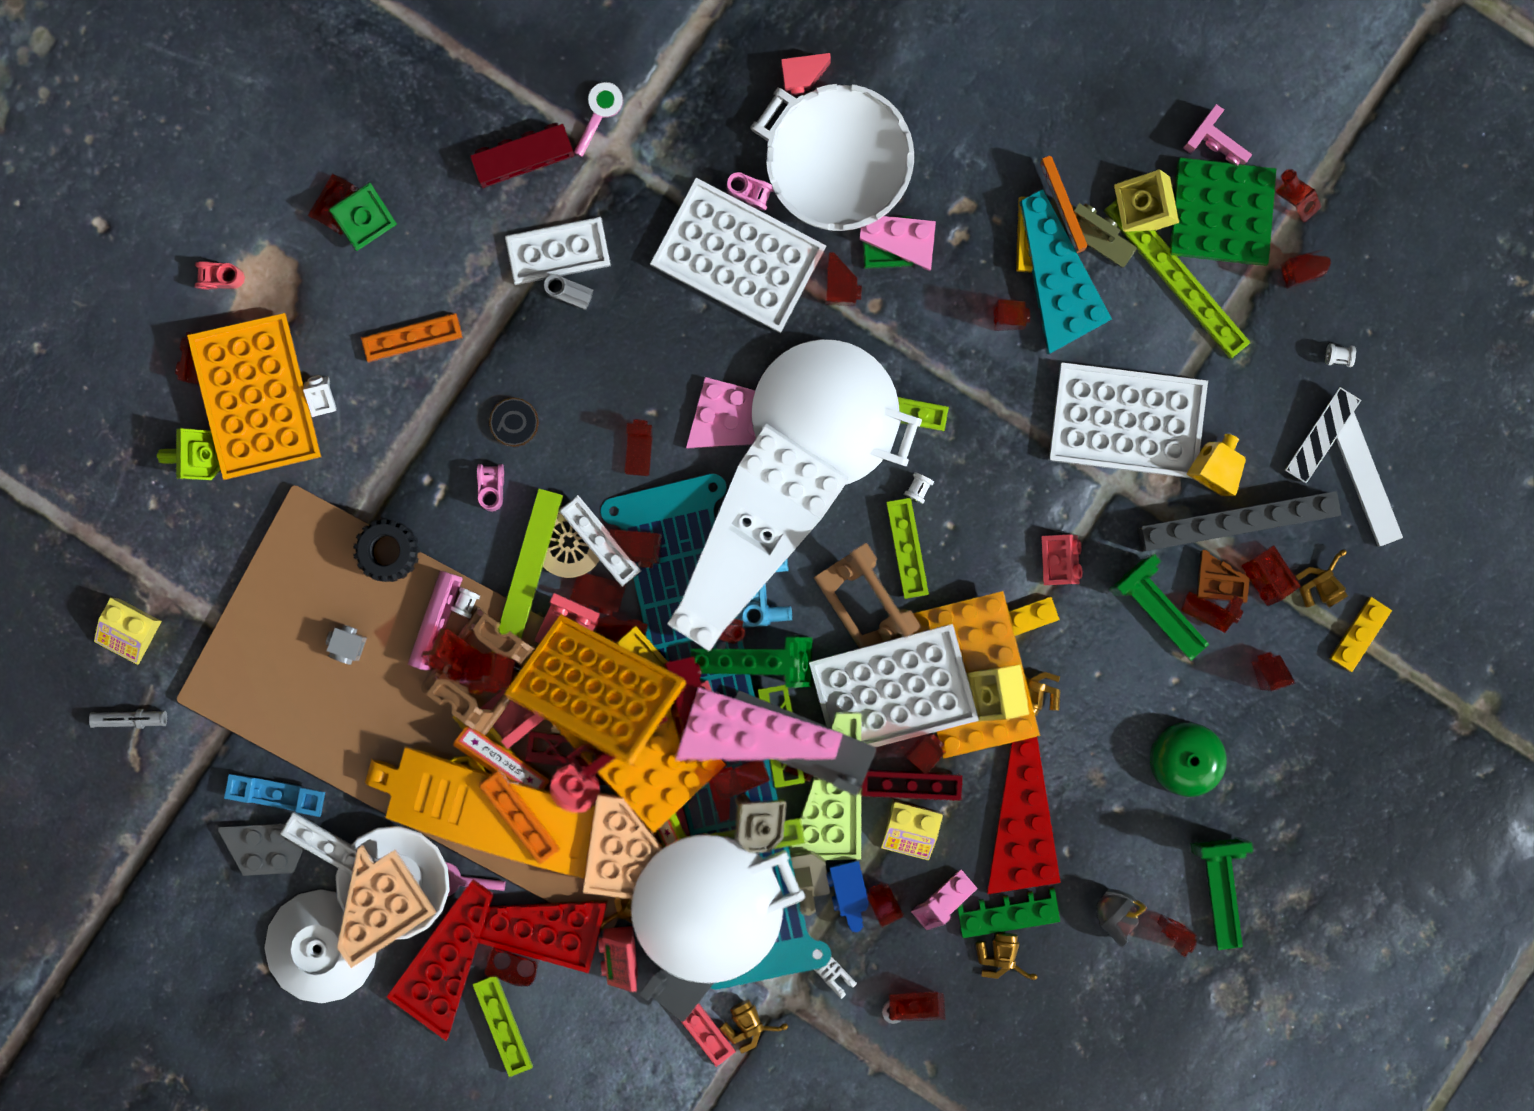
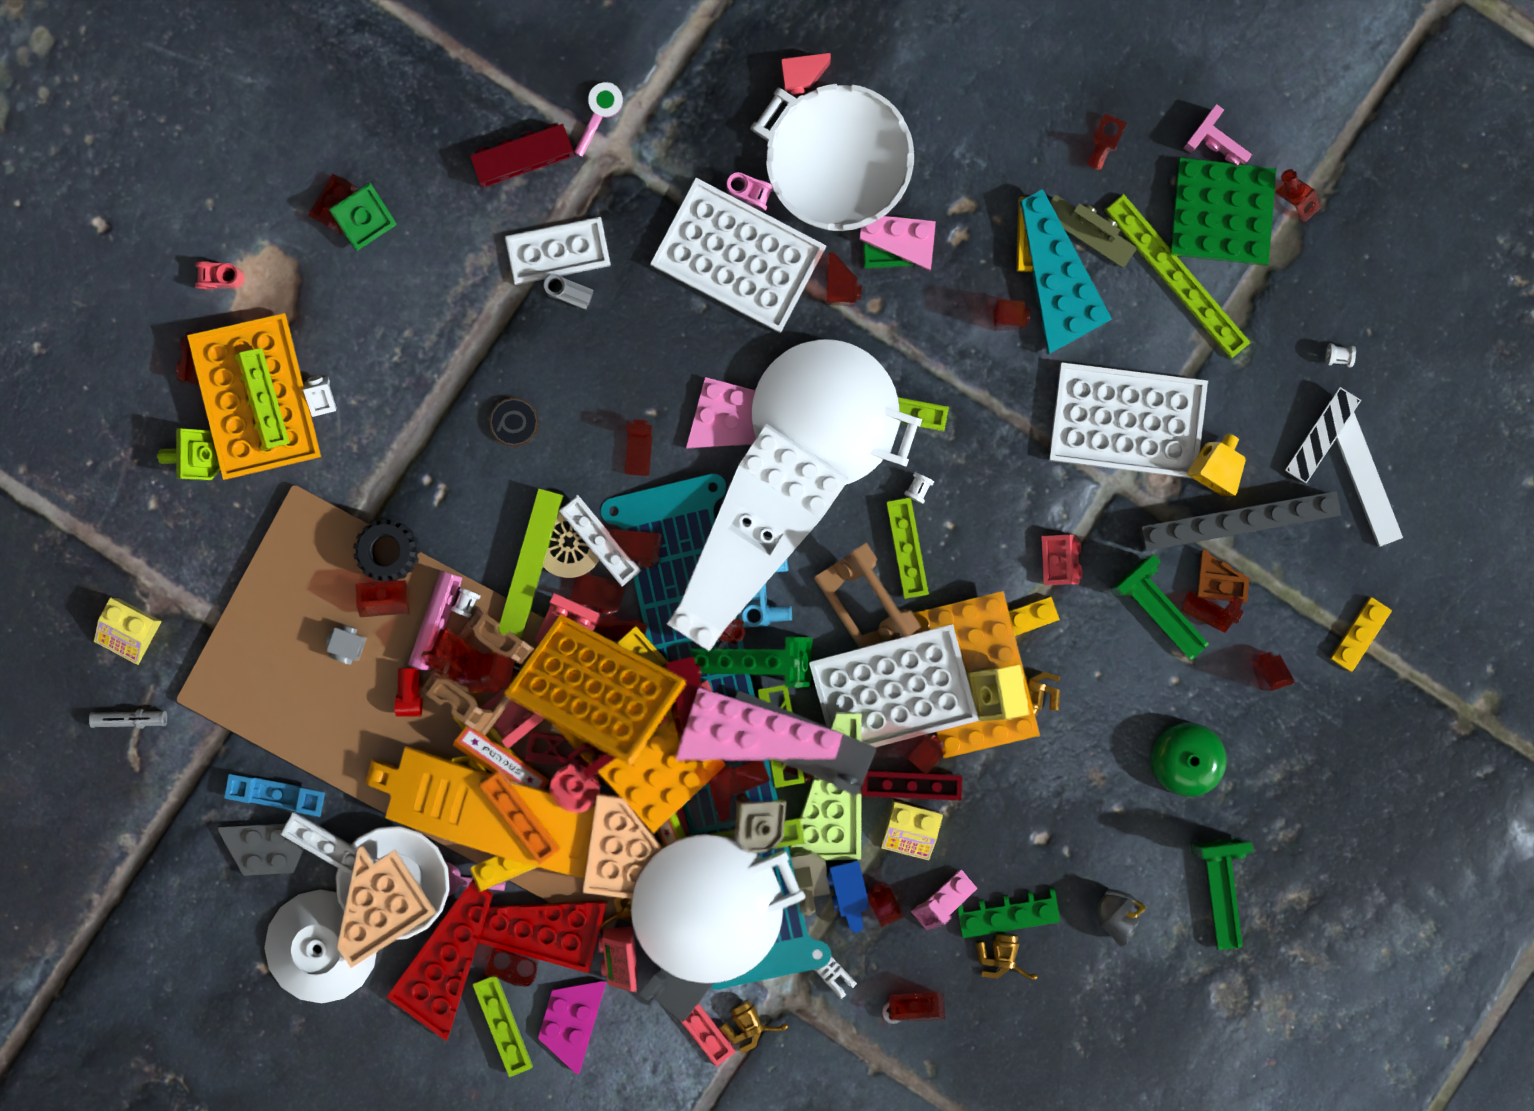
(262, 399): none -> lime hinge
(382, 598): none -> clear red brick
(408, 700): none -> red piece
(411, 337): orange tile -> none
(490, 480): bright pink piece -> none
(497, 871): none -> yellow plate
(571, 1021): none -> dark pink wing
(1024, 834): red wing -> none
(1063, 204): orange tile -> none
(1105, 143): none -> clear red bracket
(1146, 202): light yellow slope -> none
(1180, 933): clear red bracket -> none
(1271, 576): clear red bracket -> none
(1304, 269): clear red piece -> none
(1328, 586): pearl gold piece -> none

